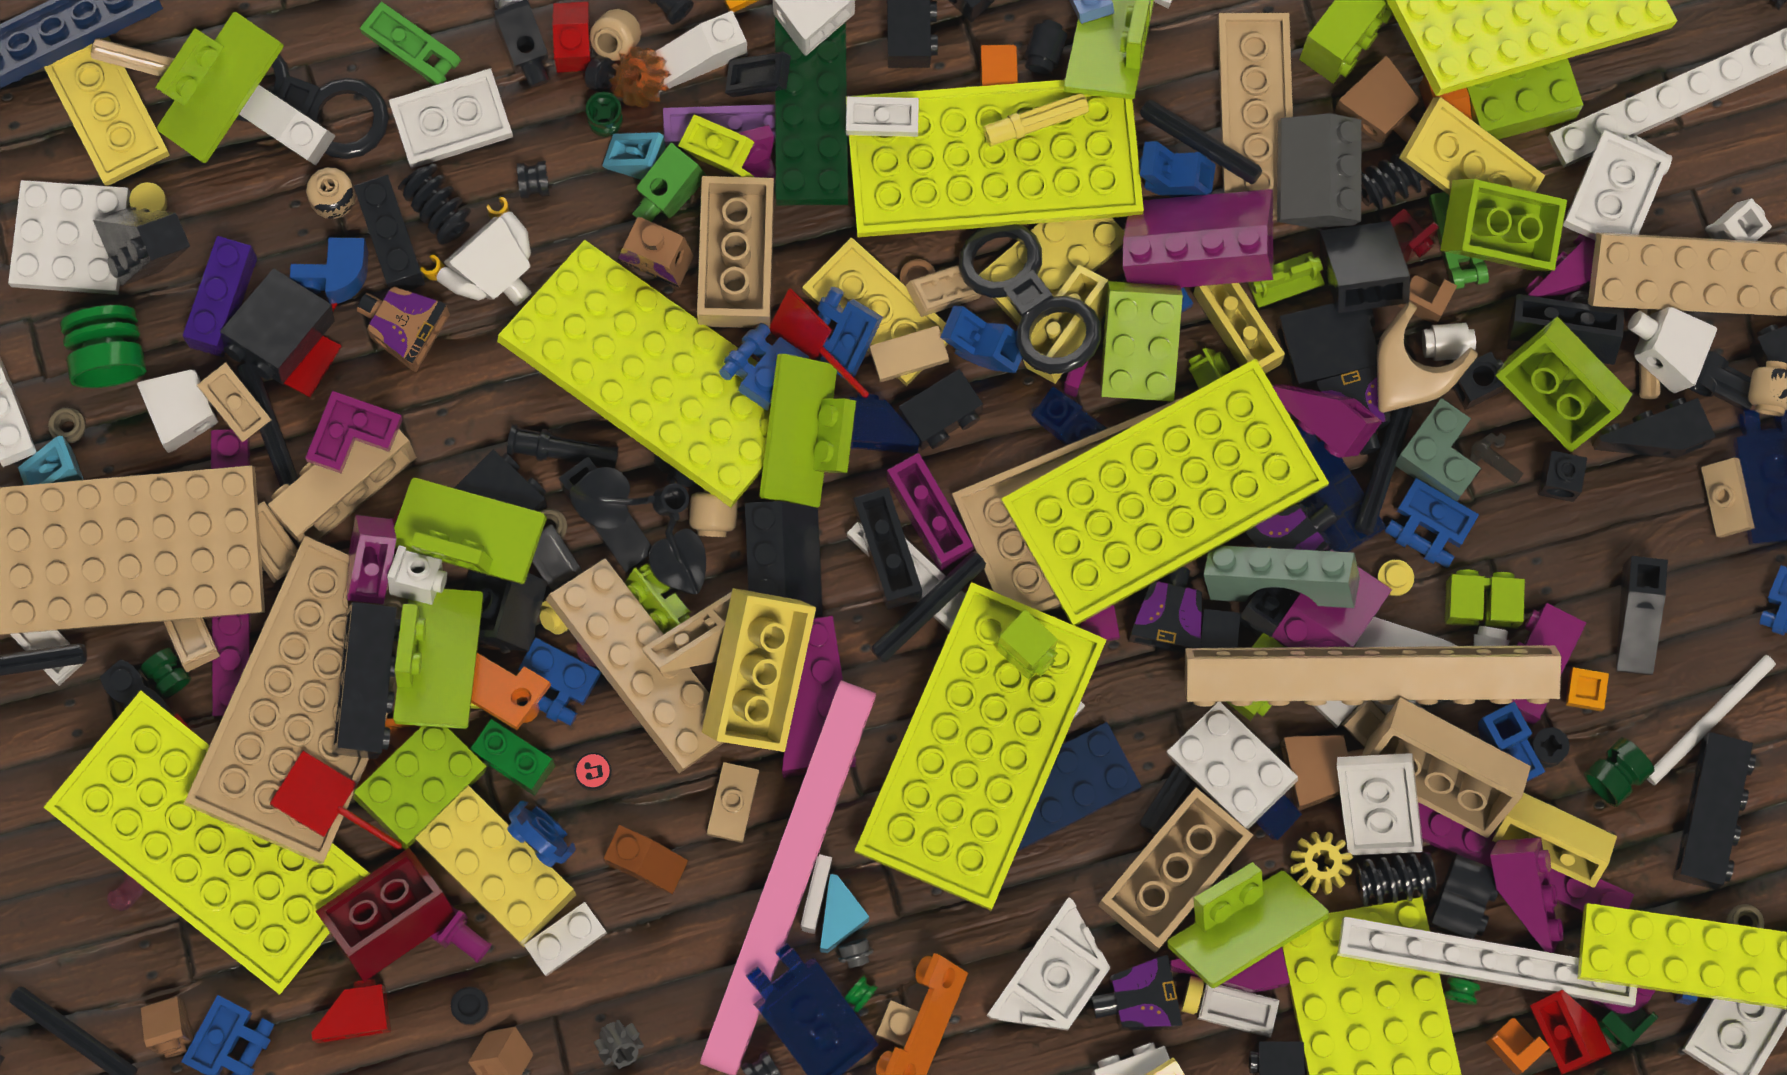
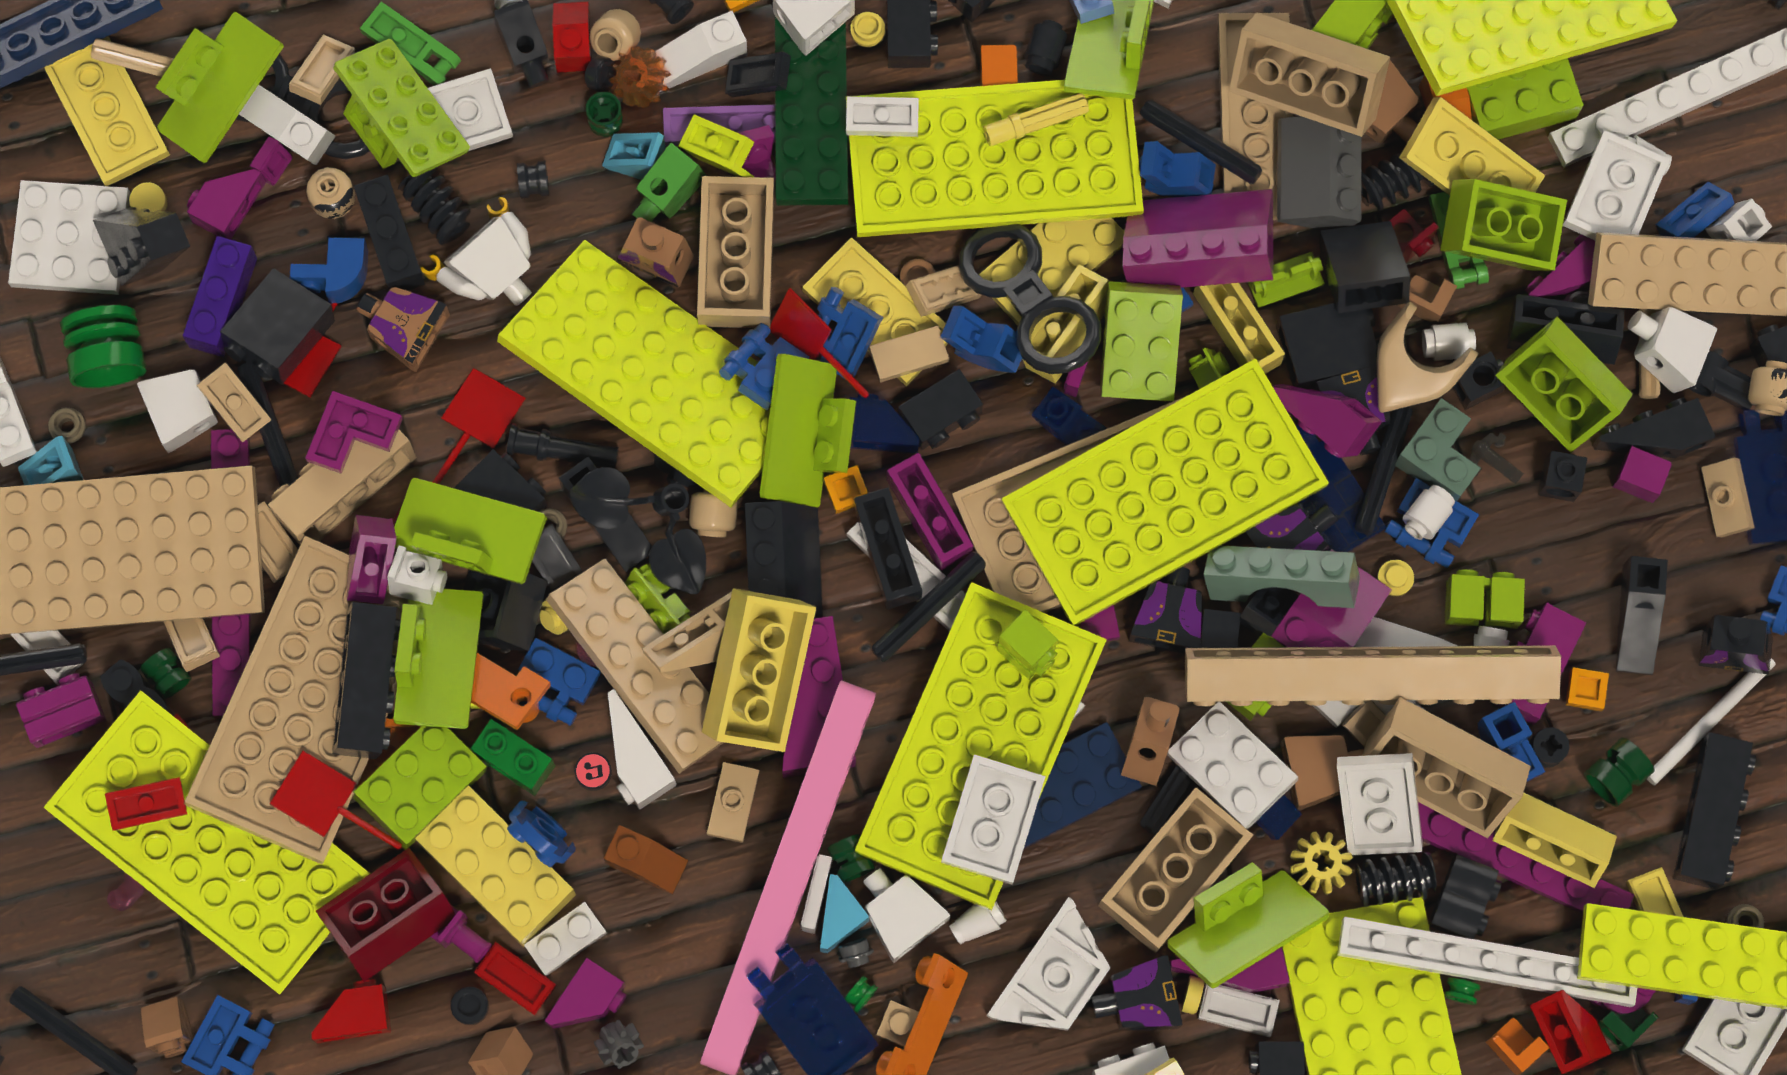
(60, 710): none -> magenta brick
(146, 804): none -> red plate
(225, 202): none -> magenta slope
(271, 160): none -> magenta tile
(316, 75): none -> tan tile
(397, 111): none -> lime bracket
(481, 411): none -> red piece
(515, 979): none -> red tile
(587, 997): none -> magenta slope
(637, 762): none -> white slope
(845, 487): none -> light orange plate
(850, 863): none -> dark green wheel
(867, 29): none -> light yellow plate
(902, 913): none -> white torso
(977, 922): none -> white cone
(993, 819): none -> white plate
(1153, 731): none -> medium nougat torso
(1309, 74): none -> tan brick
(1428, 512): none -> white brick
(1523, 882): magenta slope -> none
(1642, 474): none -> magenta panel
(1654, 893): none -> light yellow tile
(1696, 212): none -> blue plate
(1736, 644): none -> black torso

